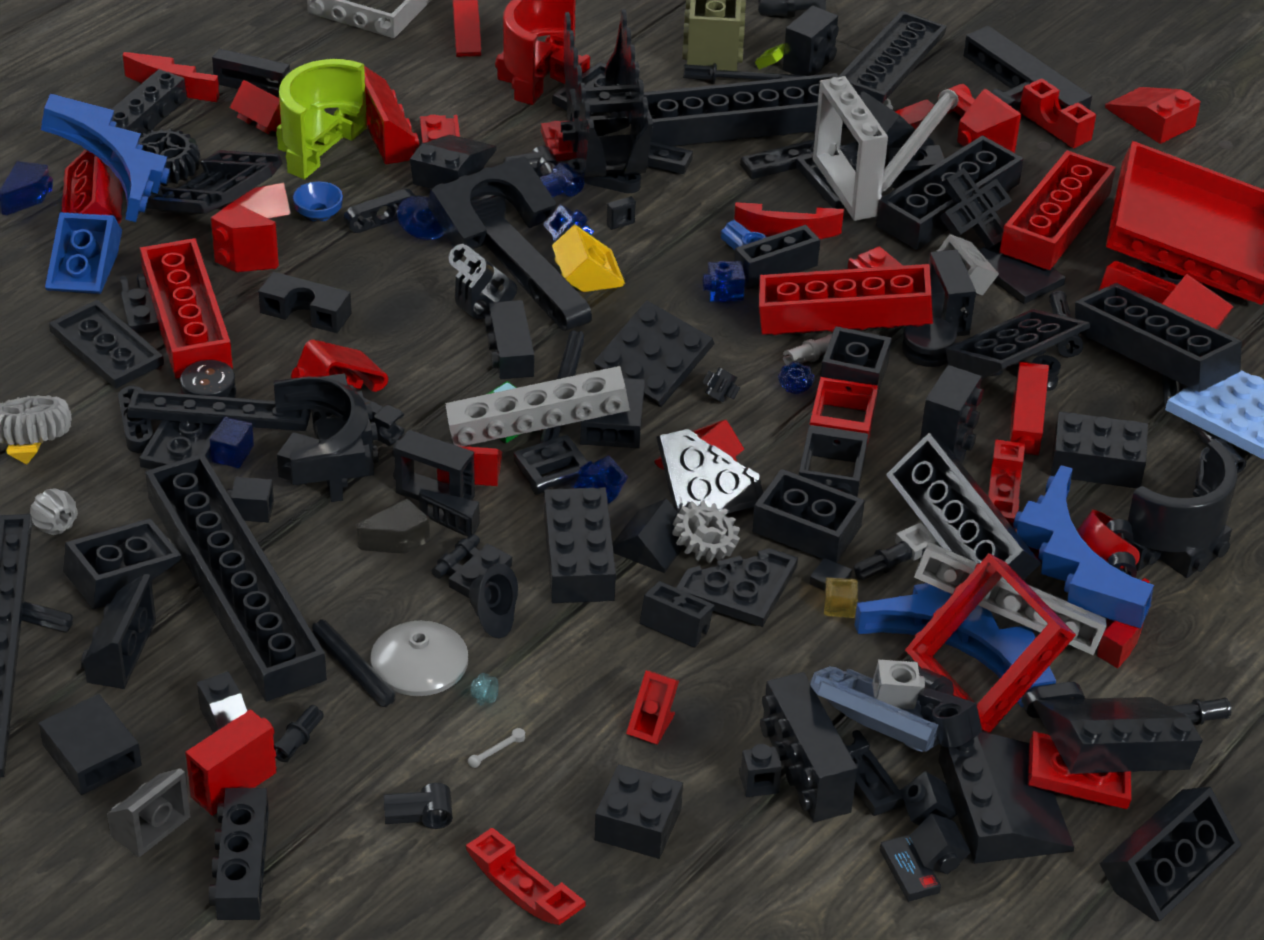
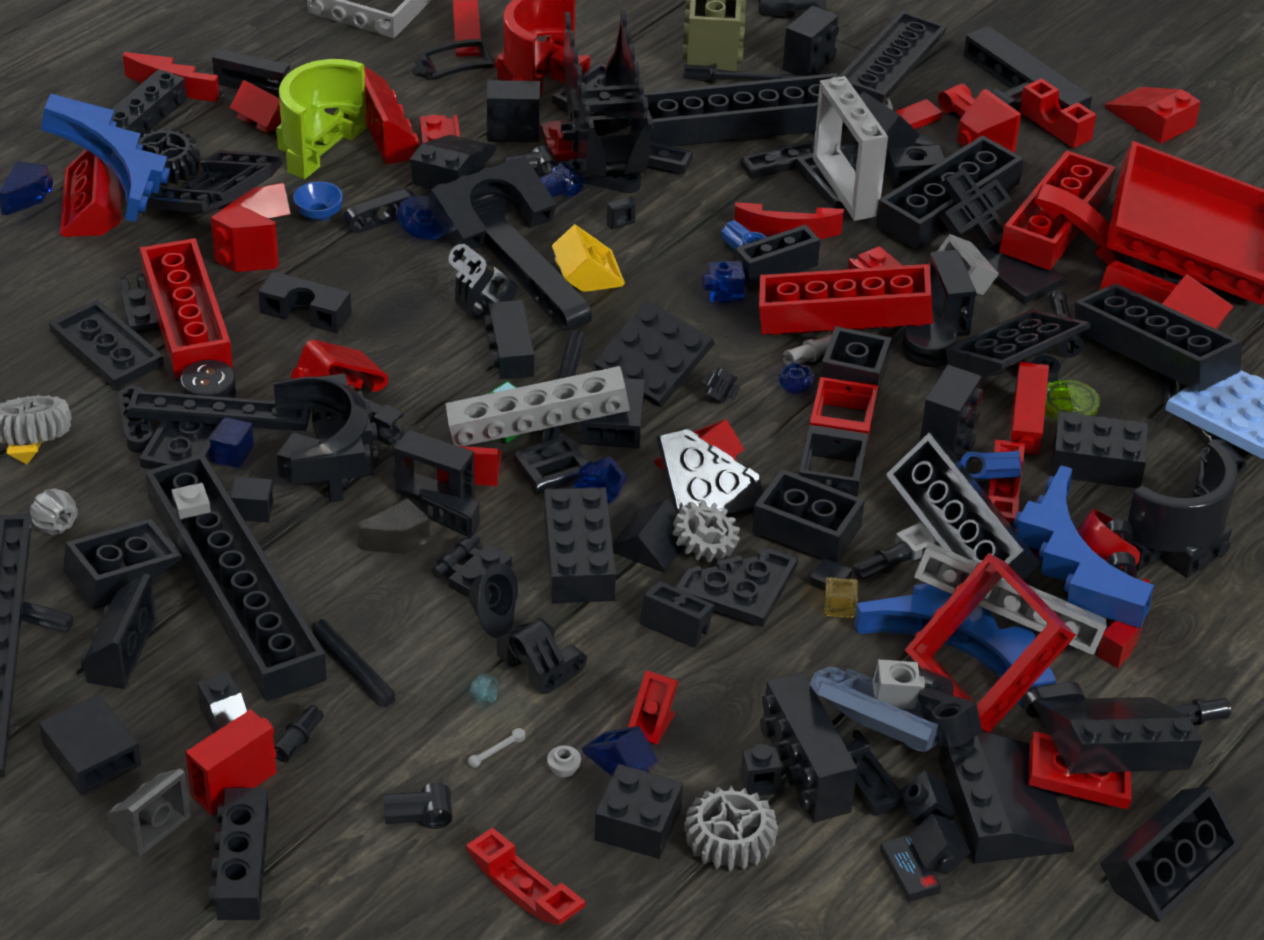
(83, 252): blue slope -> none
(191, 500): none -> light grey plate
(420, 658): light grey dish -> none
(425, 67): none -> black sword
(513, 111): none -> black brick
(535, 646): none -> black piece
(564, 219): clear blue brick -> none
(564, 761): none -> light grey plate
(621, 747): none -> clear blue slope
(730, 828): none -> light grey gear
(770, 56): lime tile -> none
(947, 100): light grey axle -> none
(995, 465): none -> blue piece
(1071, 397): none -> clear neon green tile
(1091, 222): none -> red slope

